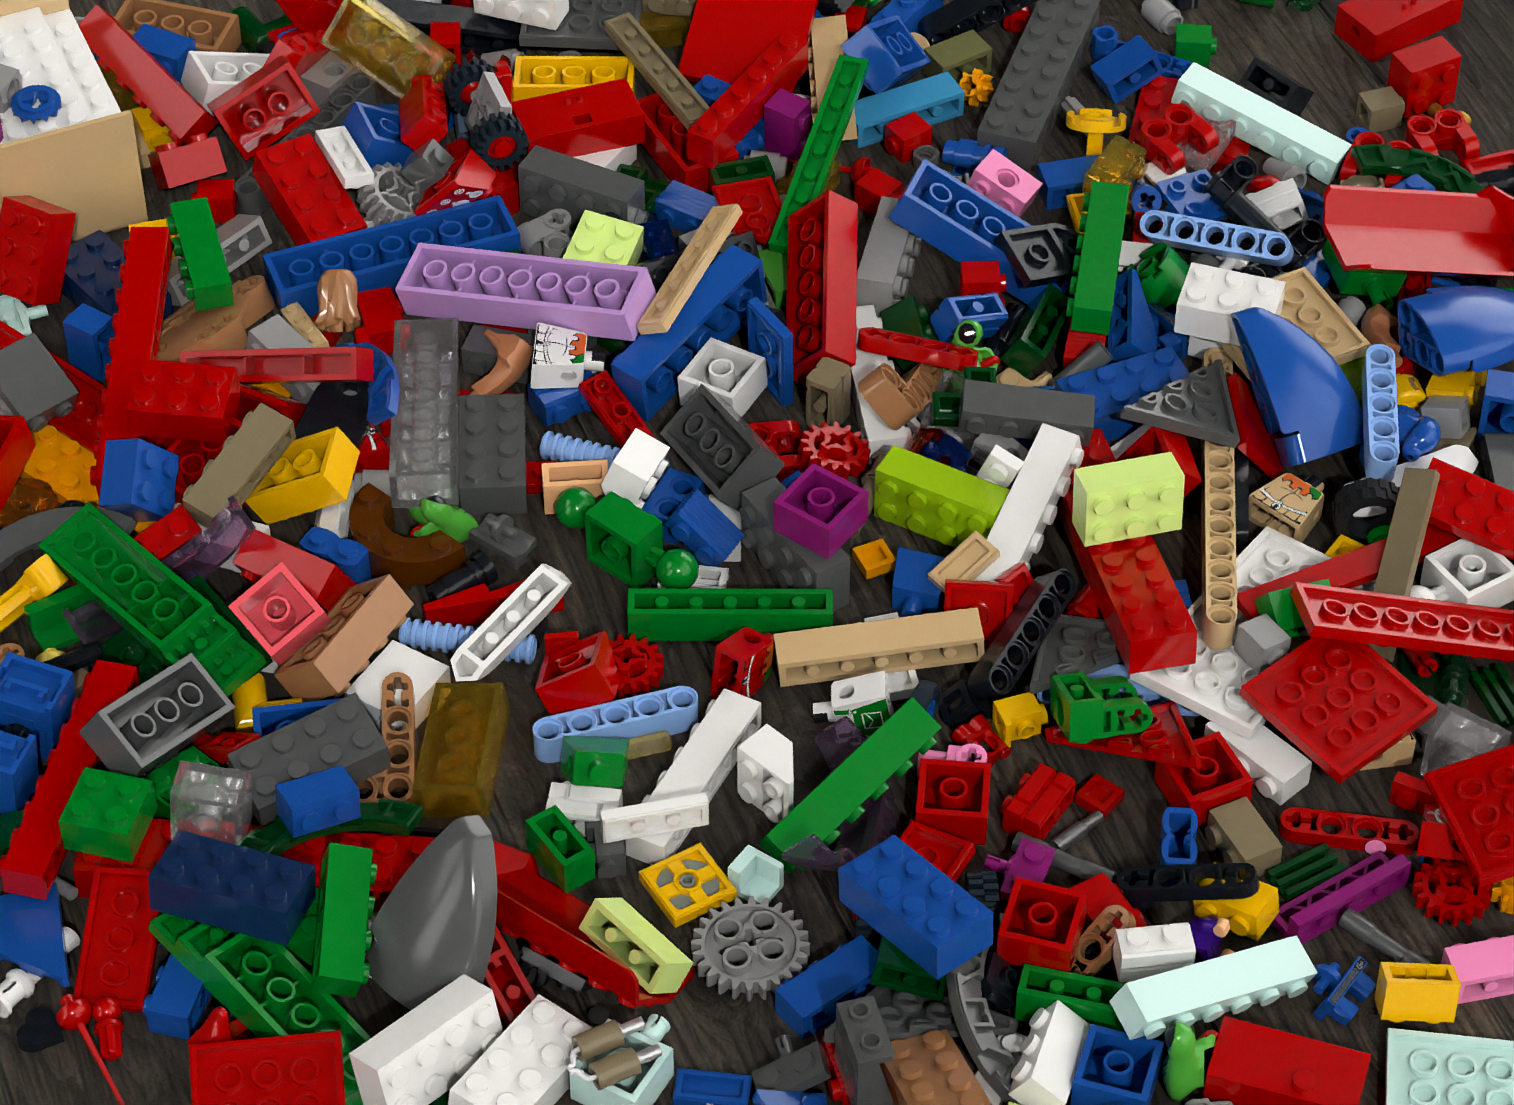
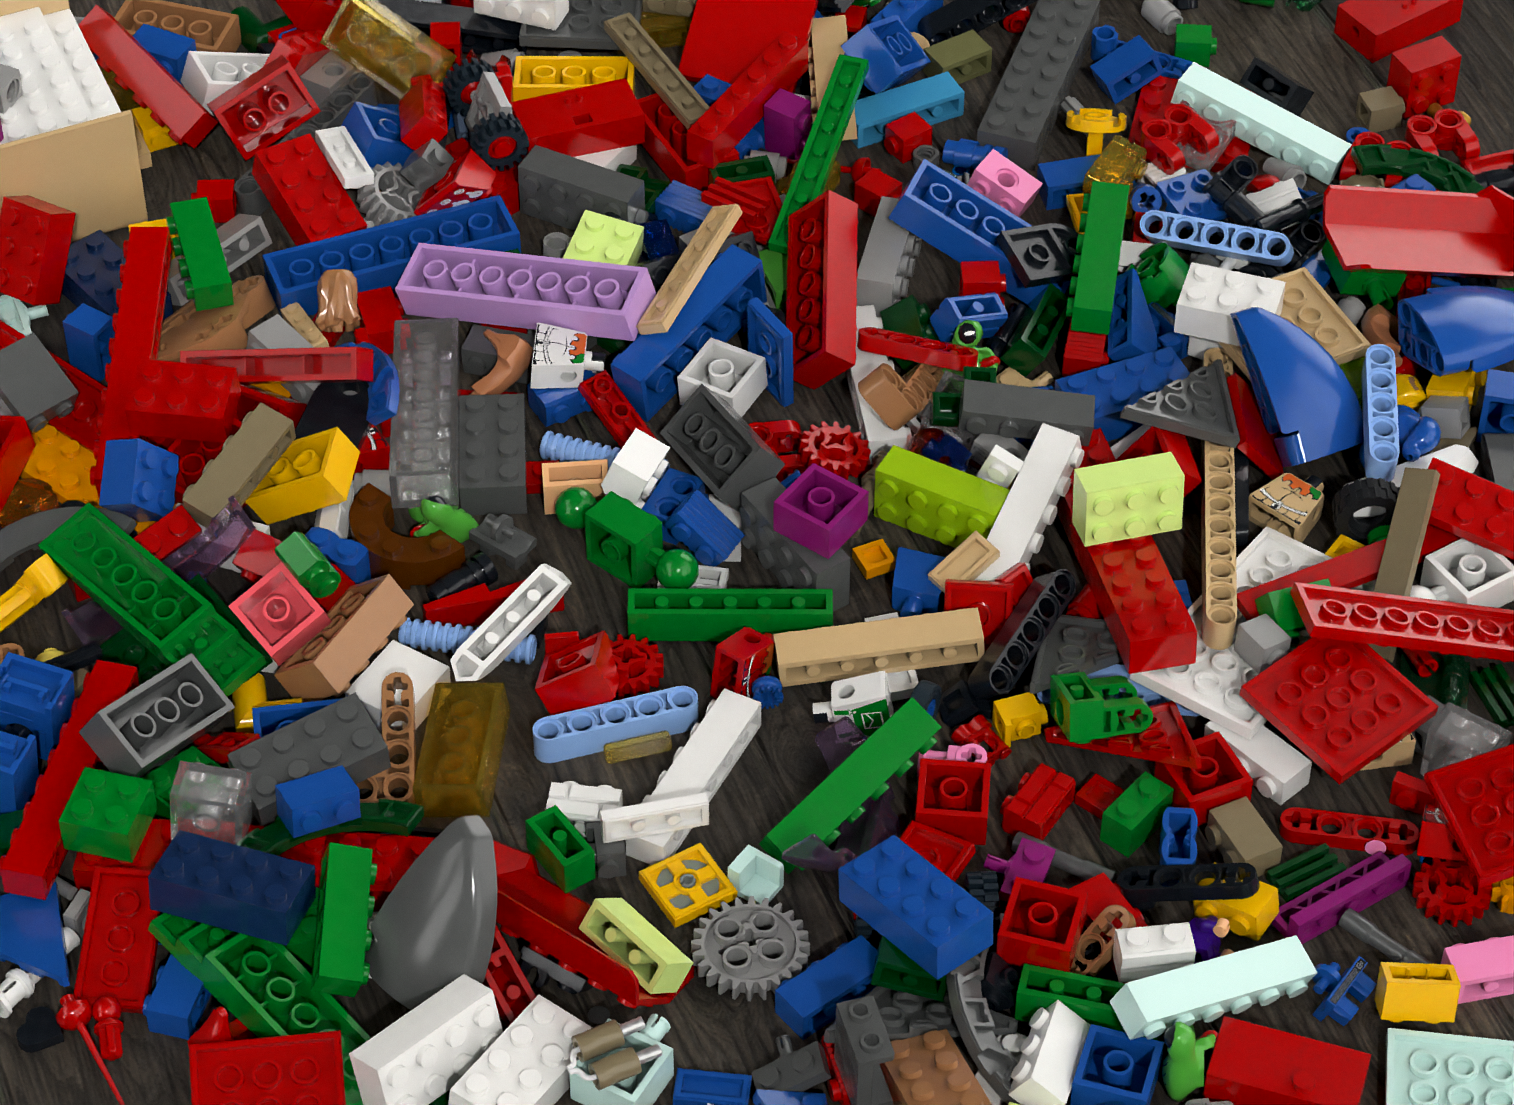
(26, 98): blue gear -> none
(48, 623): green panel -> none
(76, 913): none -> light grey tile
(187, 163): red brick -> none
(308, 565): none -> green brick
(534, 231): light grey piece -> none
(595, 761): green torso -> none
(736, 195): none -> red tile
(766, 685): none -> blue bush
(766, 772): white slope -> none
(828, 393): dark tan brick -> none
(976, 87): light orange gear -> none
(1076, 831): flat silver pin -> none
(1092, 358): dark grey piece -> none
(1135, 814): none -> green brick
(1298, 211): none -> black axle

